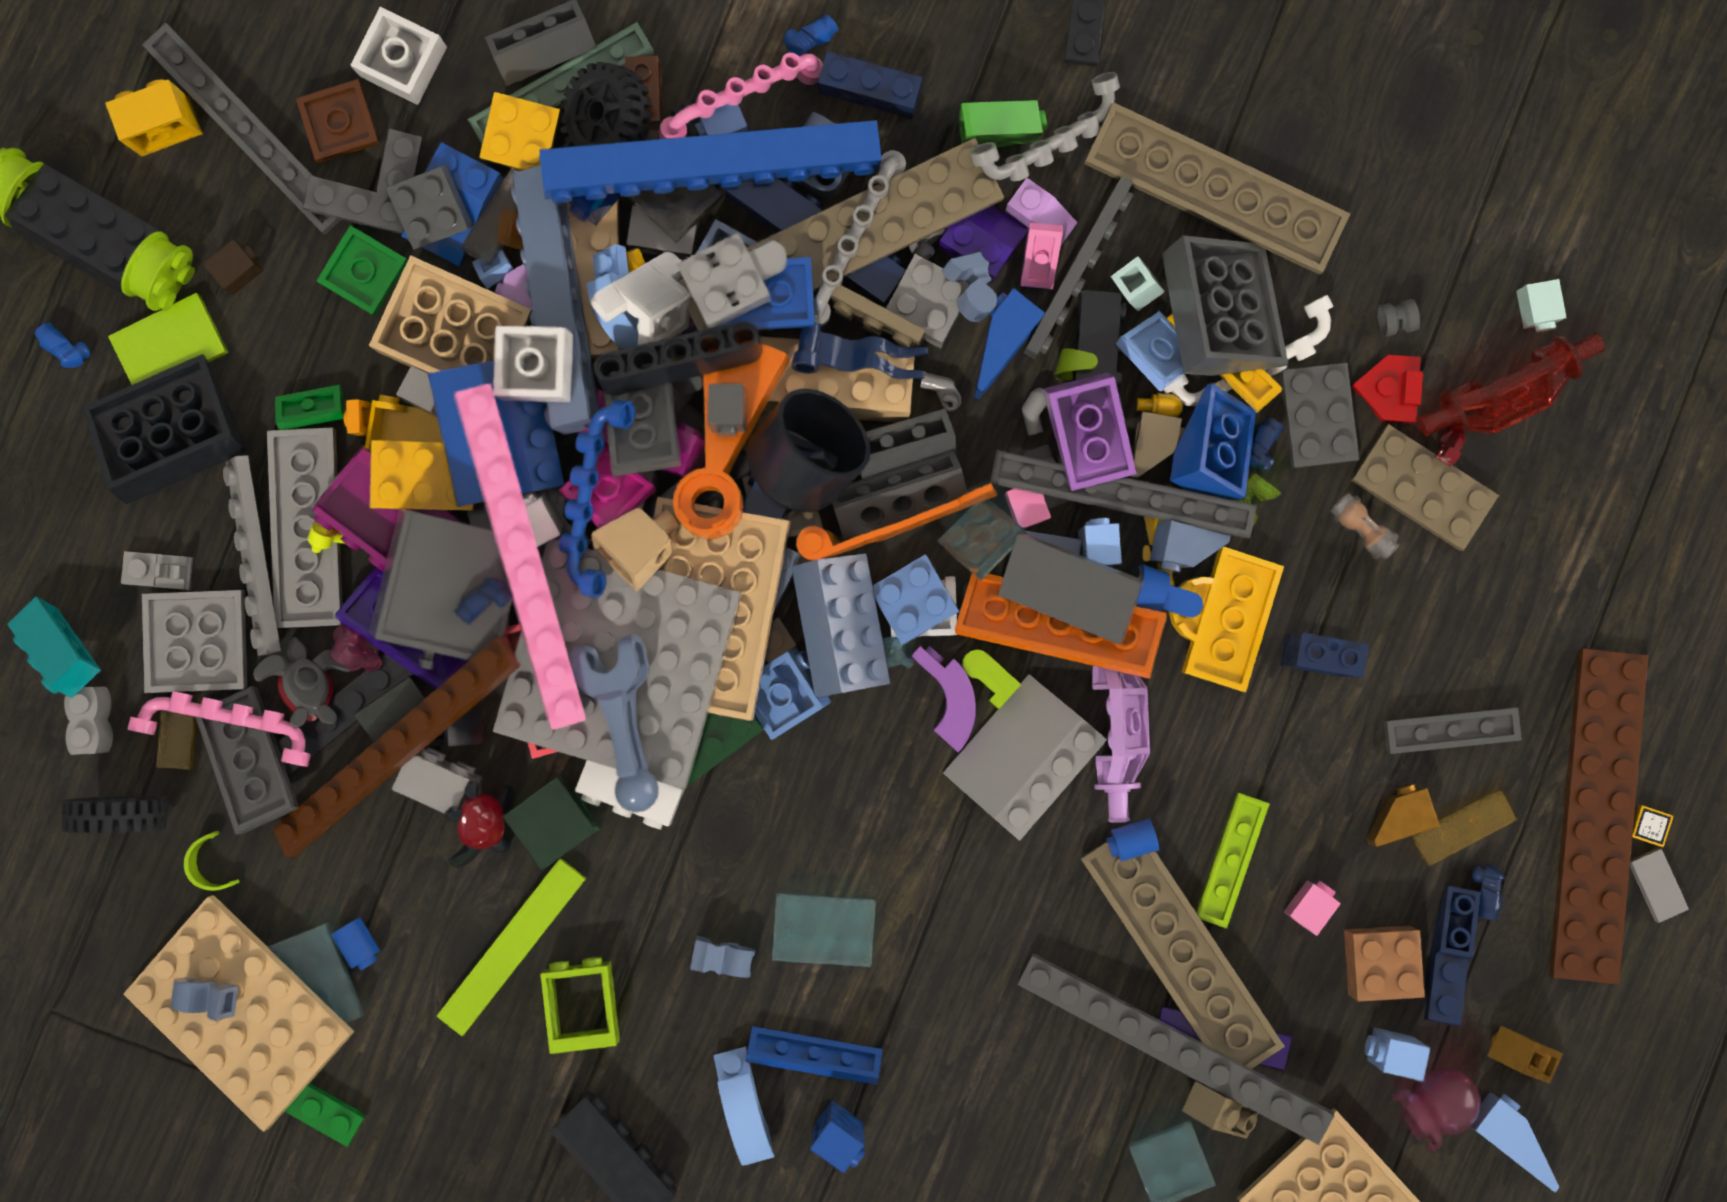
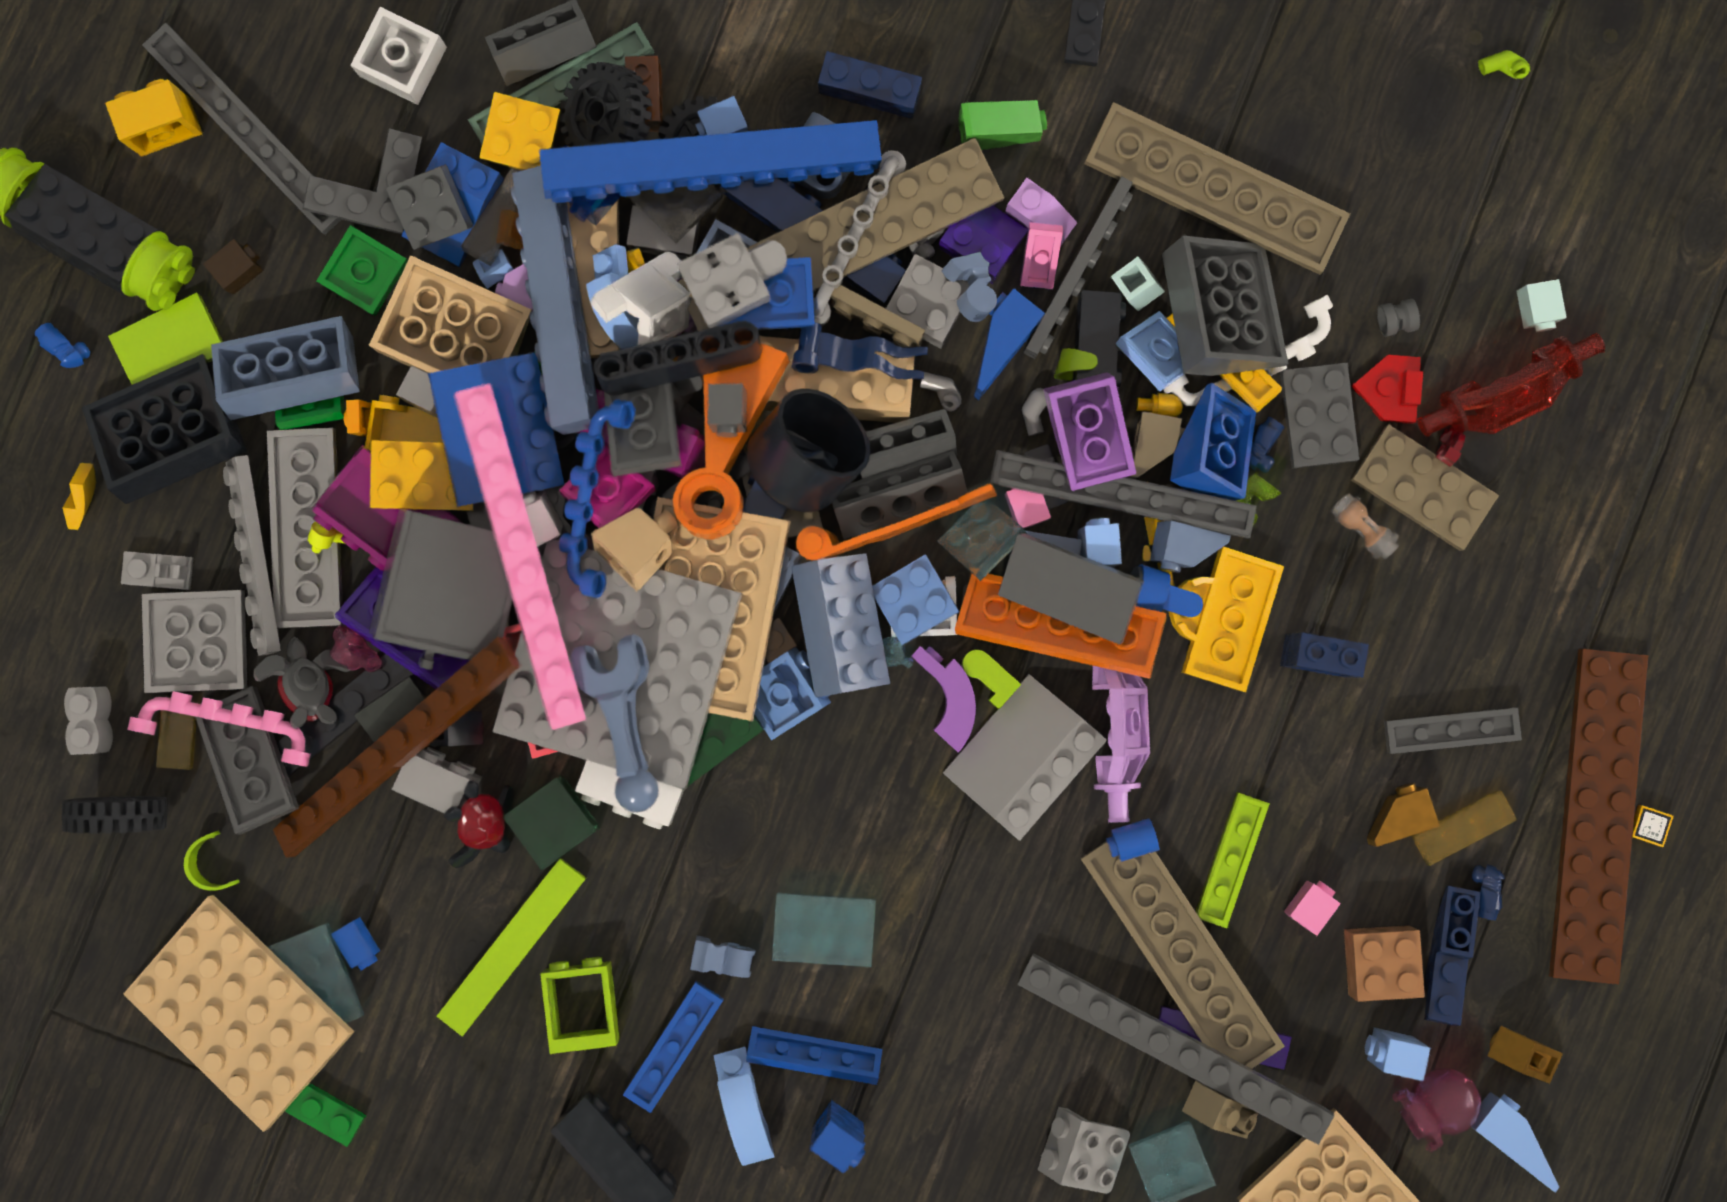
(53, 648): teal brick -> none
(81, 494): none -> yellow slope
(201, 996): sand blue leg -> none
(285, 368): none -> sand blue brick
(338, 121): reddish brown plate -> none
(478, 601): dark blue arm -> none
(533, 364): white brick -> none
(673, 1046): none -> blue plate
(805, 67): bright pink bar -> none
(810, 35): blue arm -> none
(1063, 138): light grey bar -> none
(1083, 1152): none -> light grey bracket
(1506, 62): none -> lime arm
(1658, 885): light grey tile -> none

